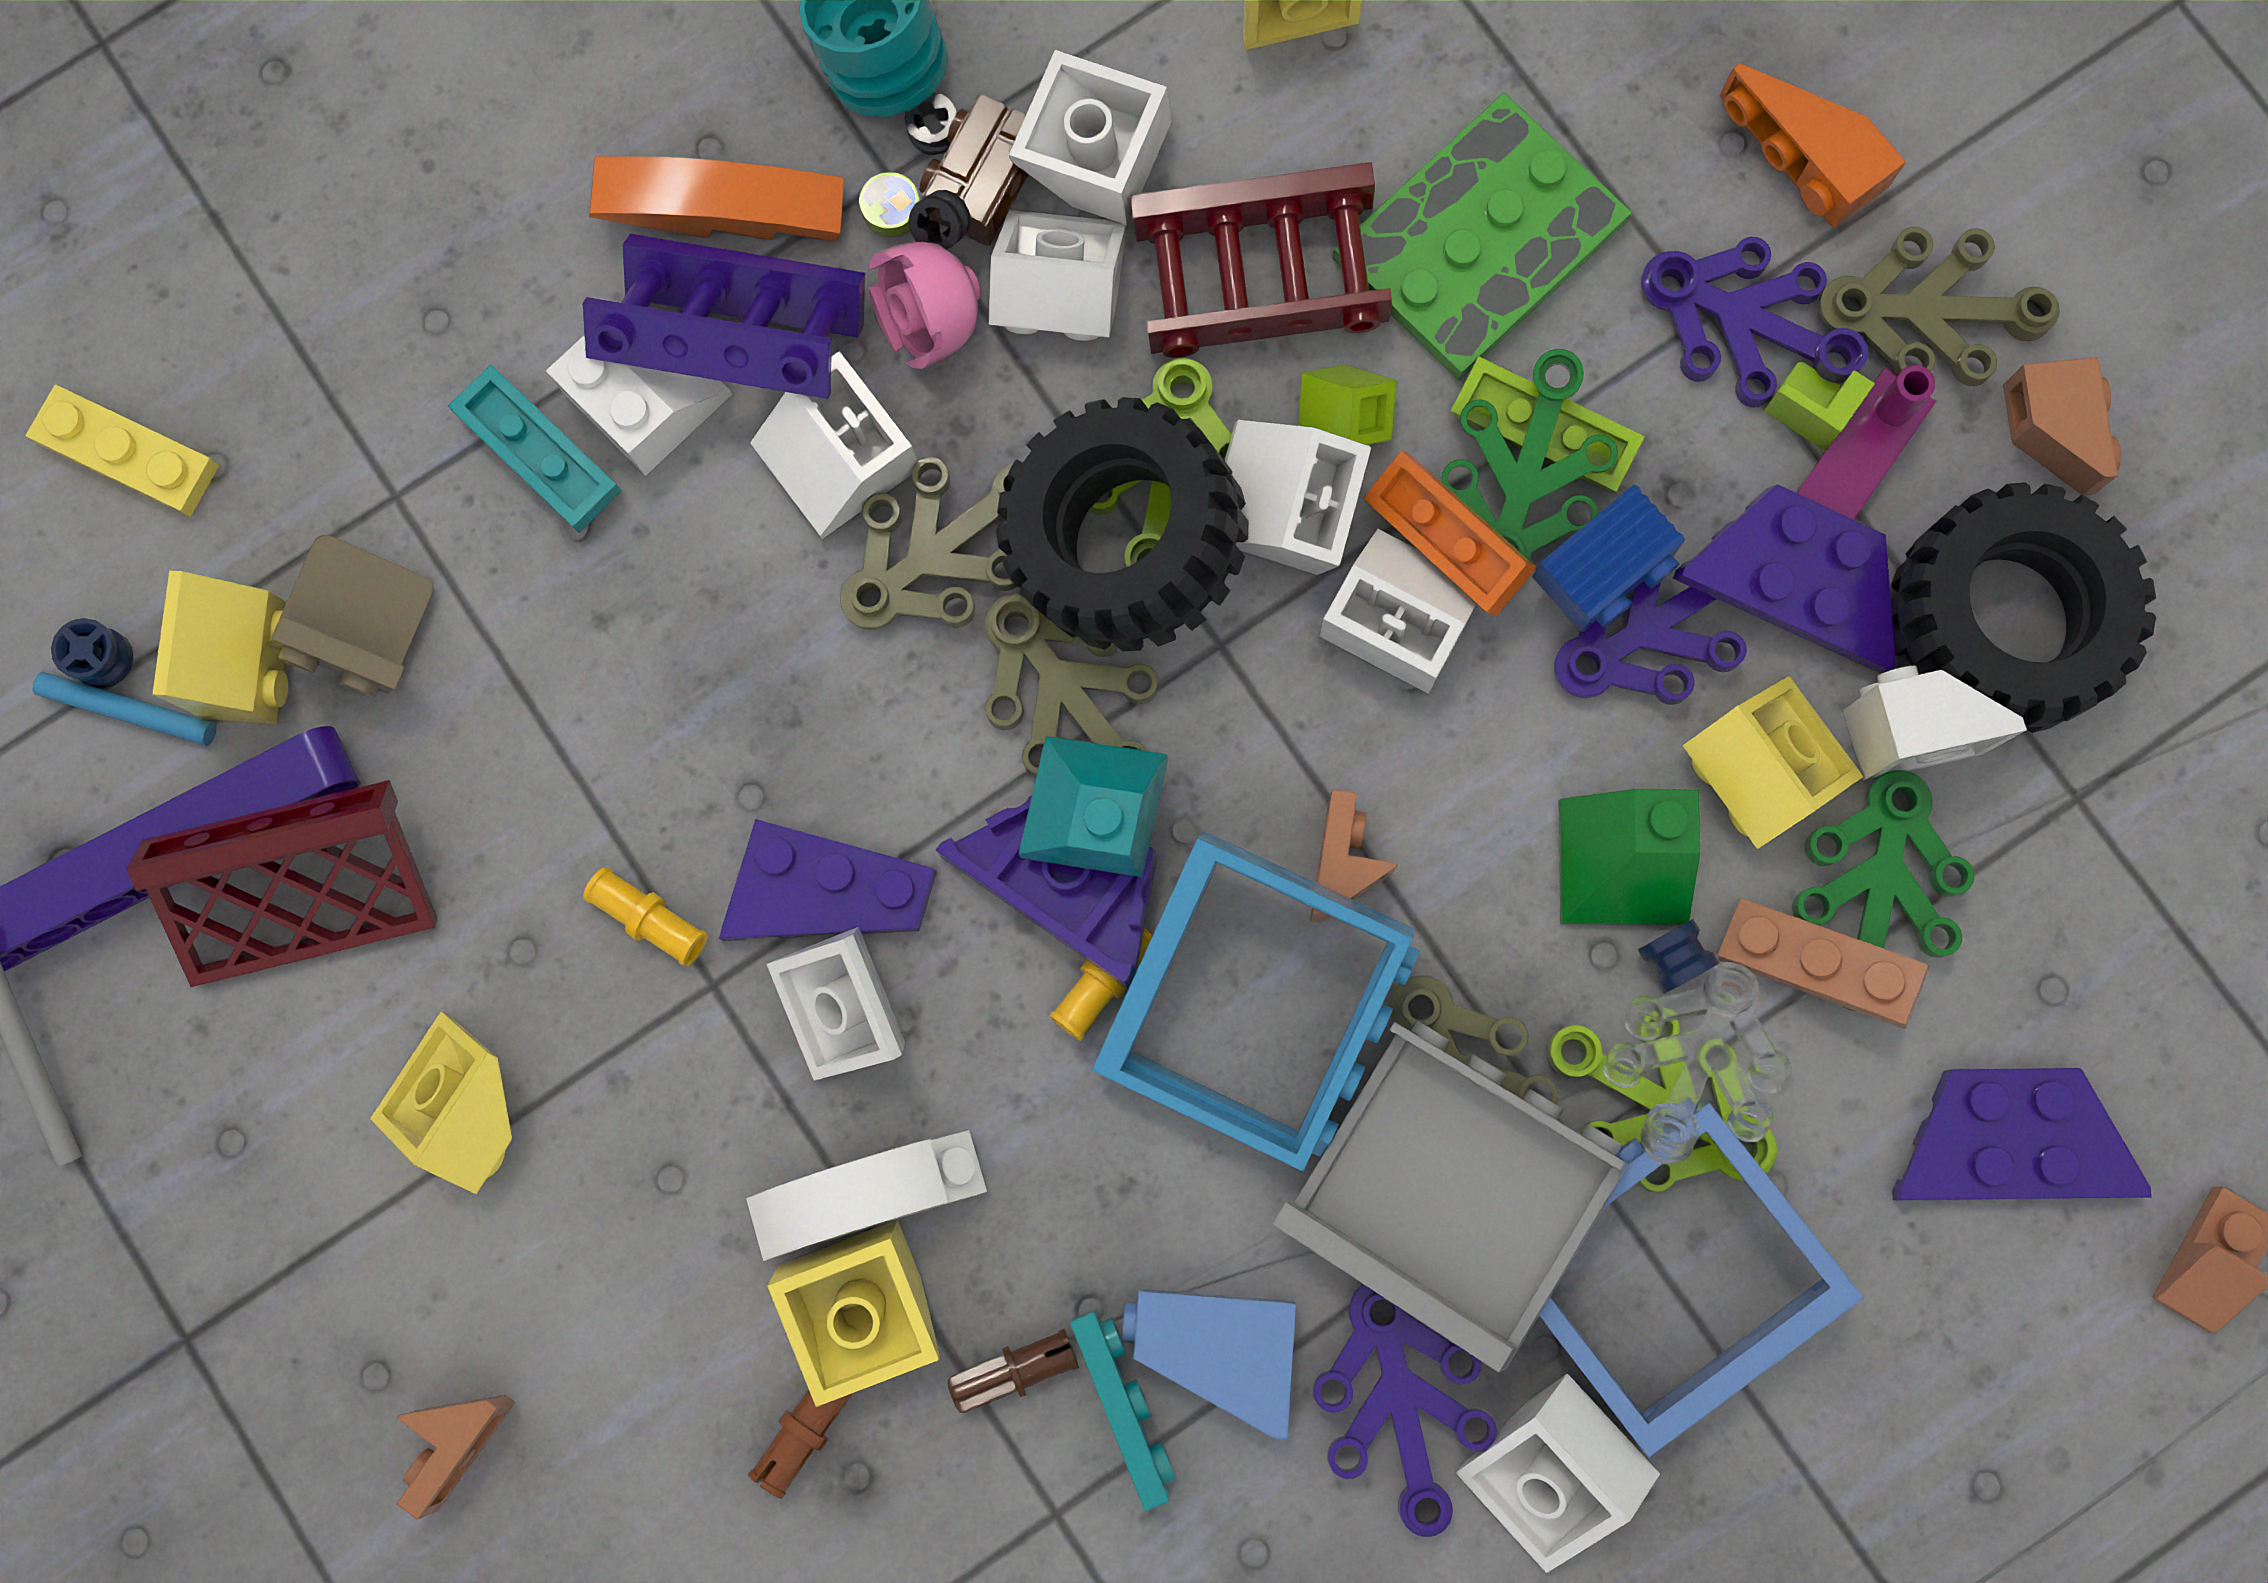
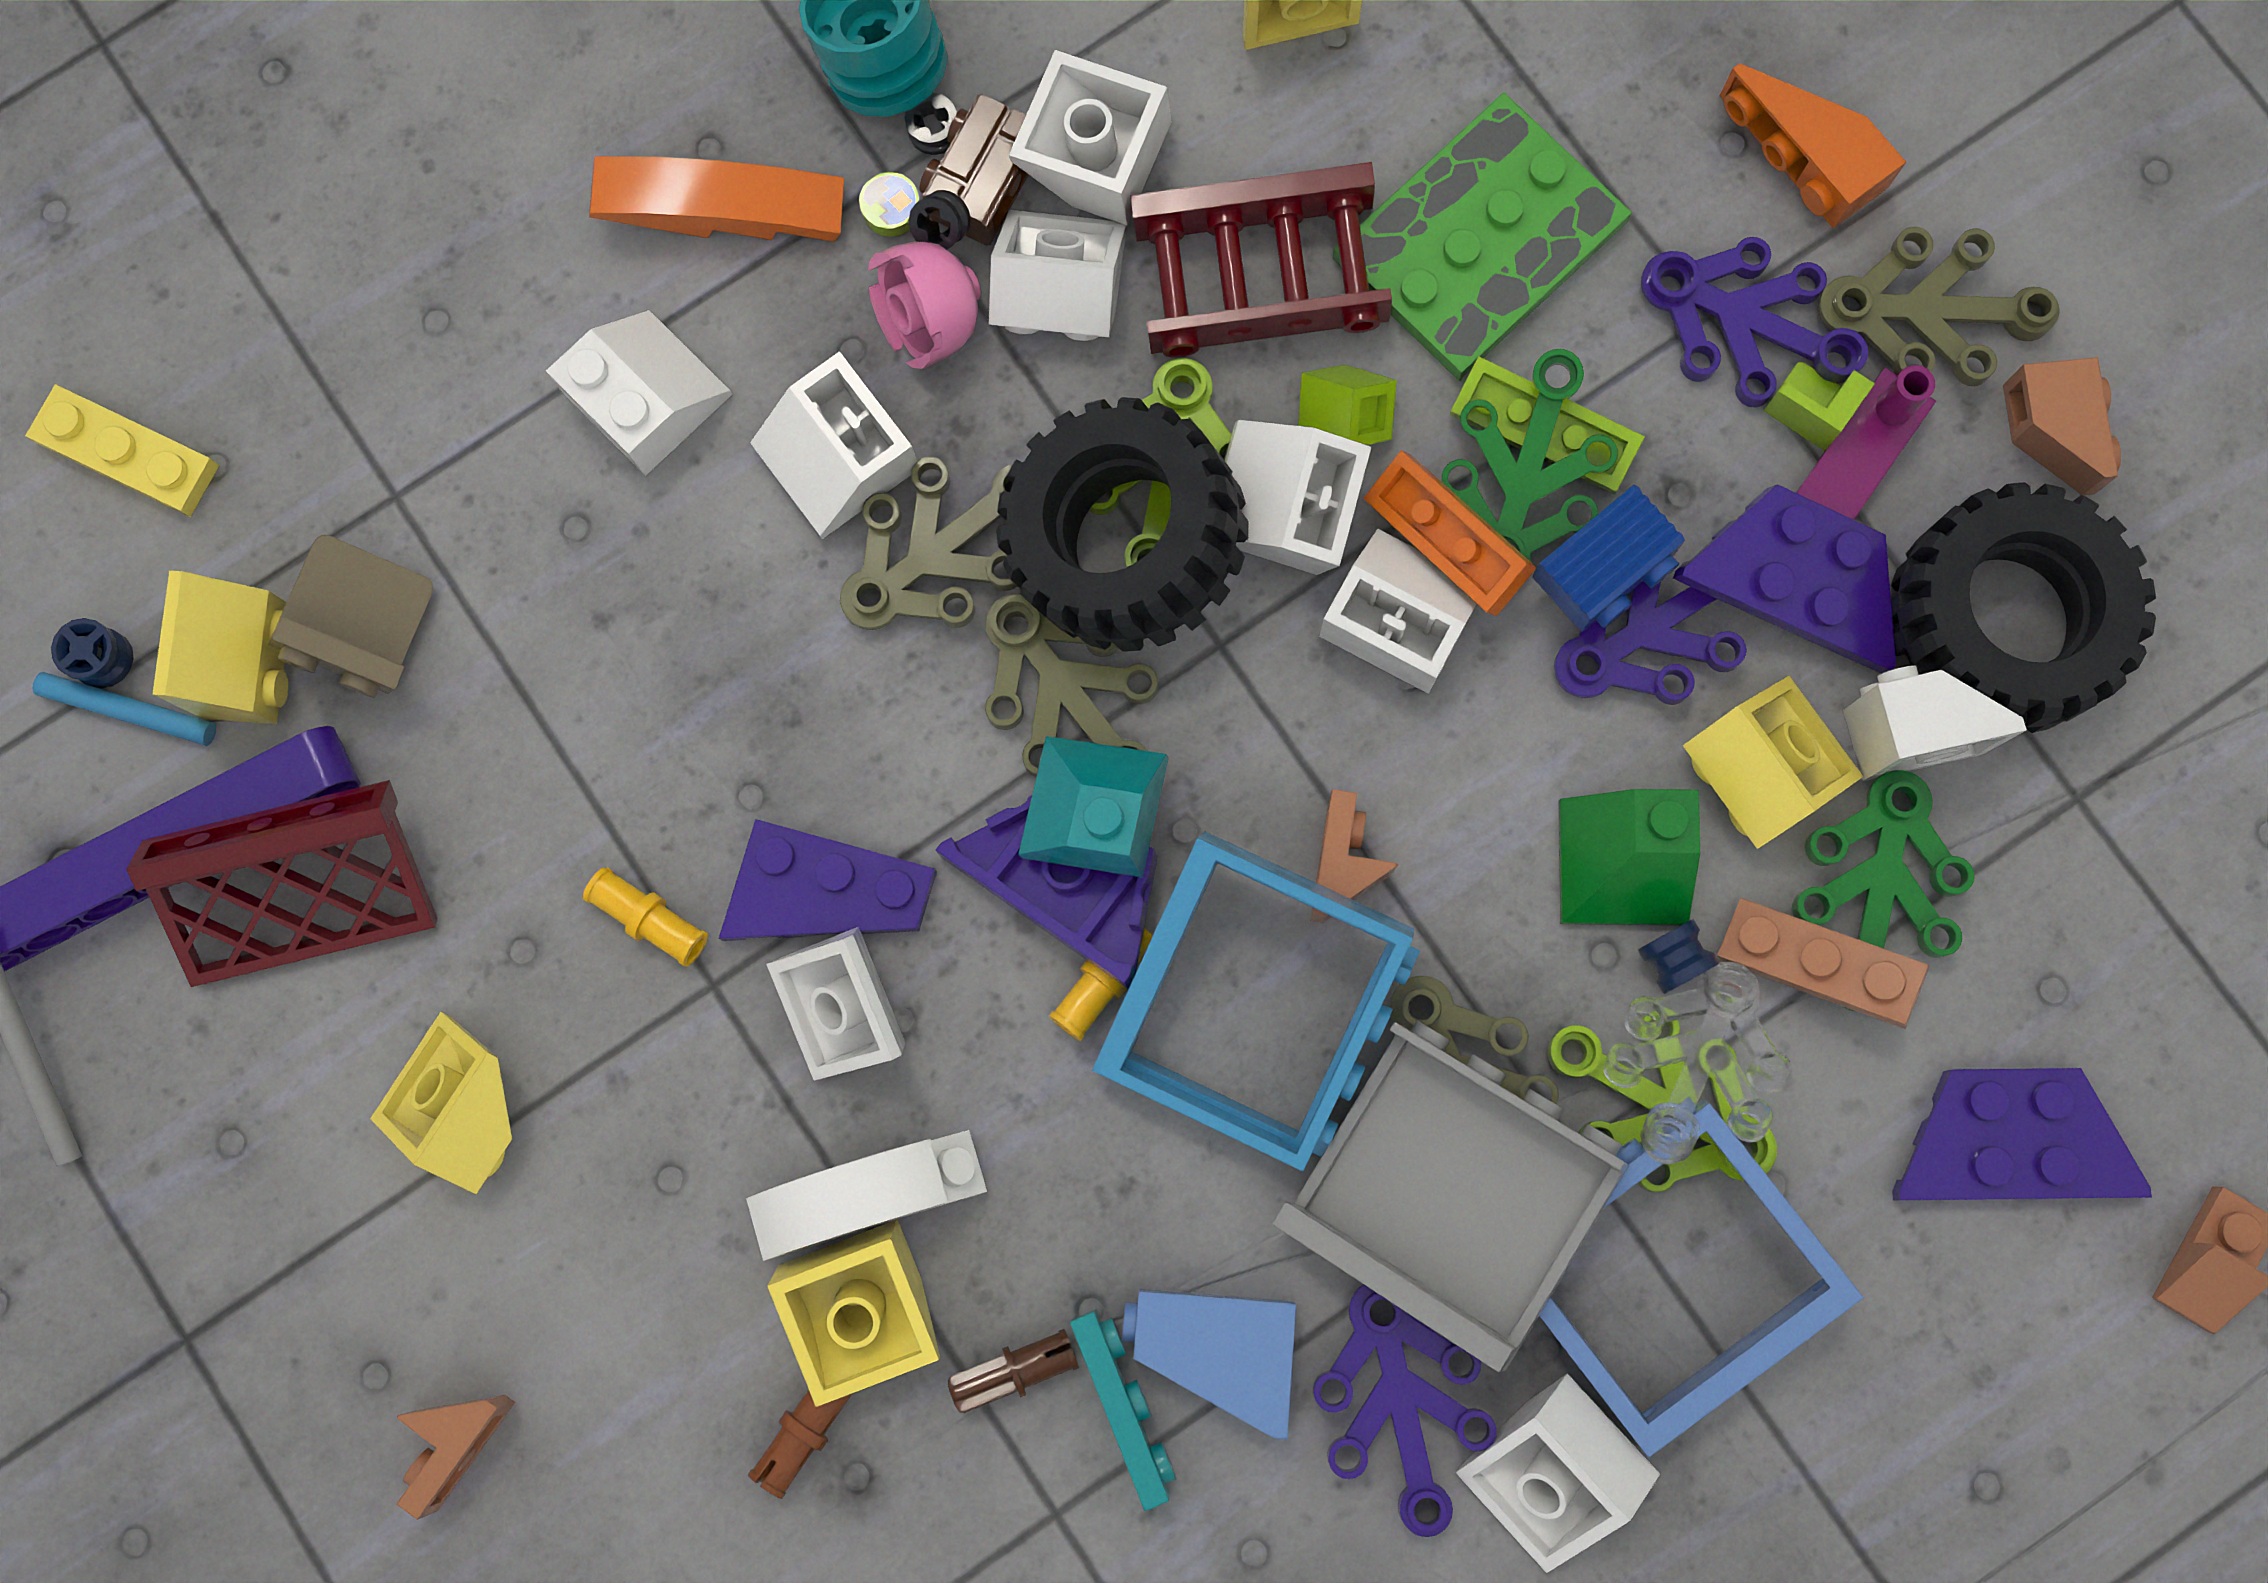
(535, 448): teal plate -> none
(731, 285): dark purple fence -> none

